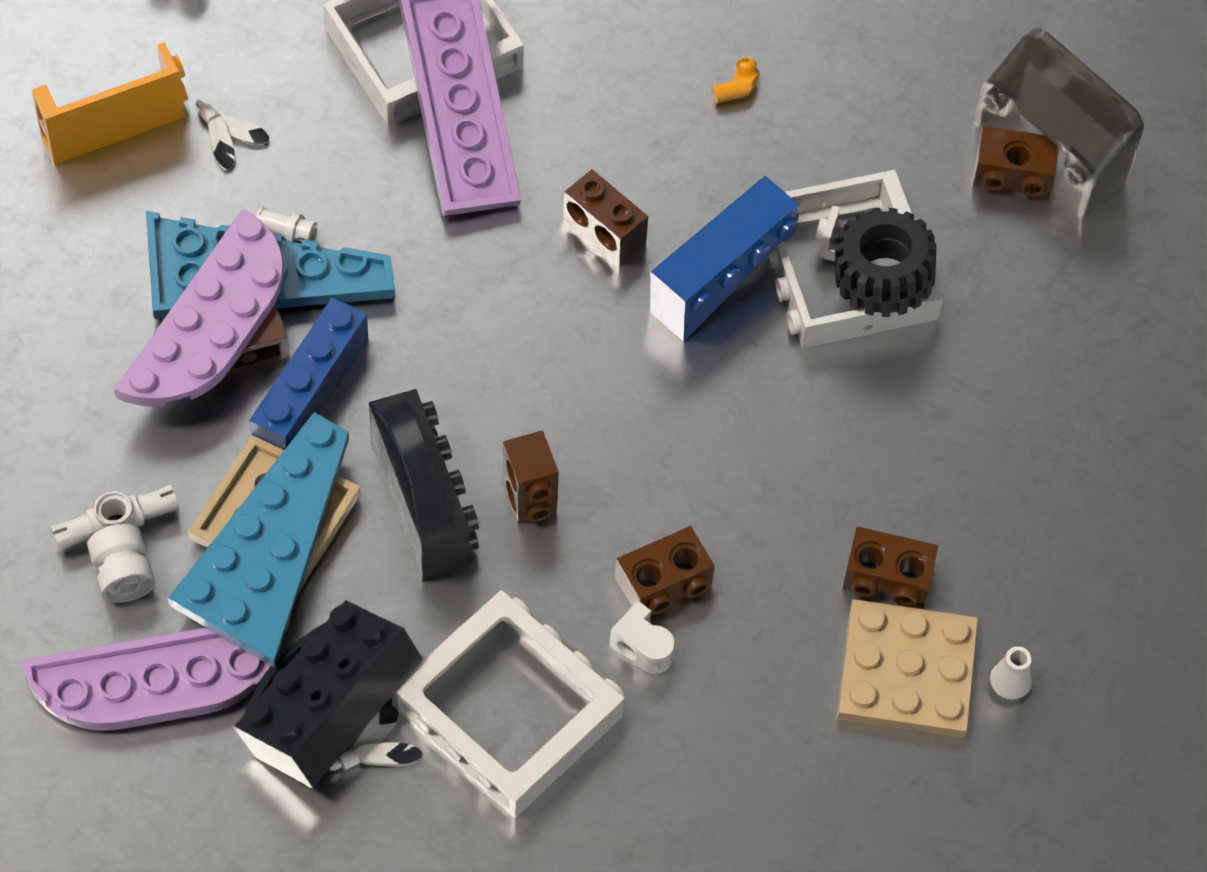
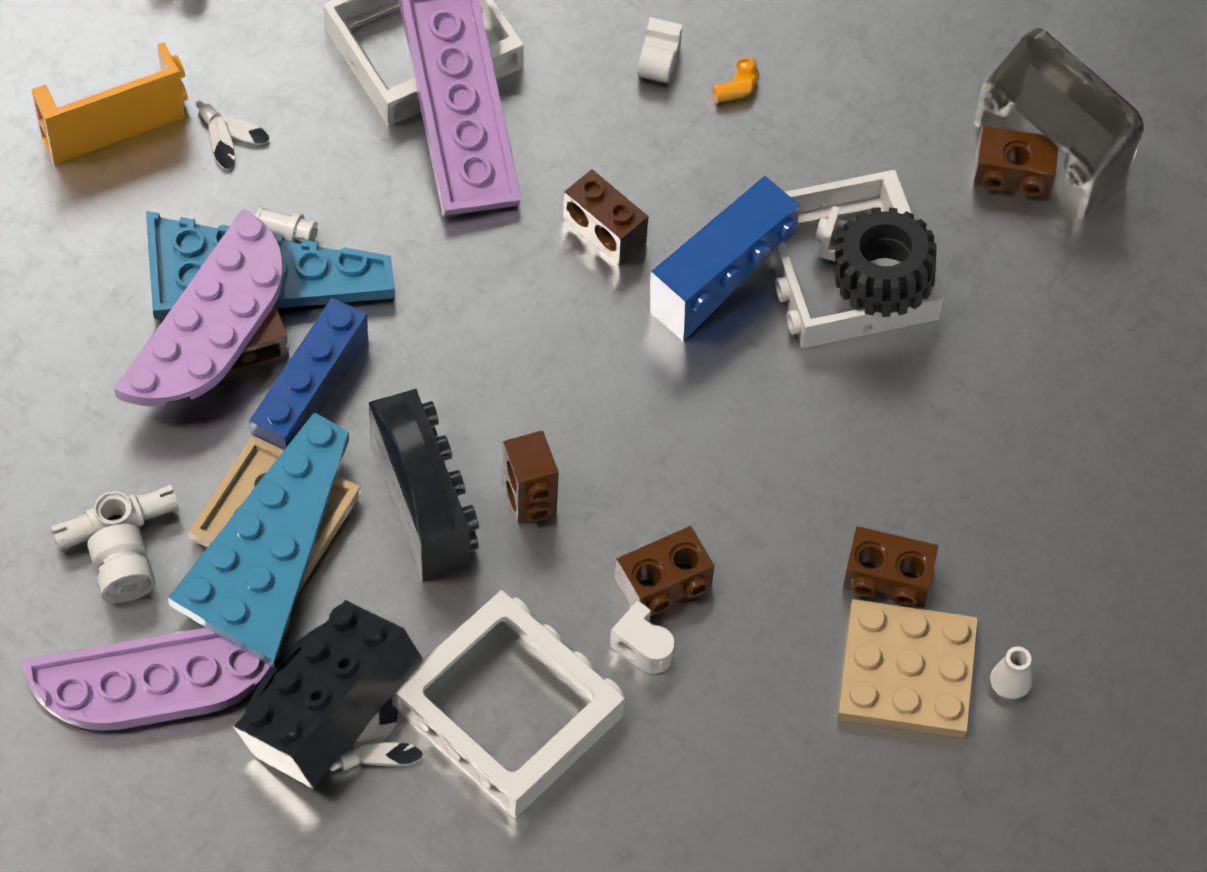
(660, 50): none -> white leg

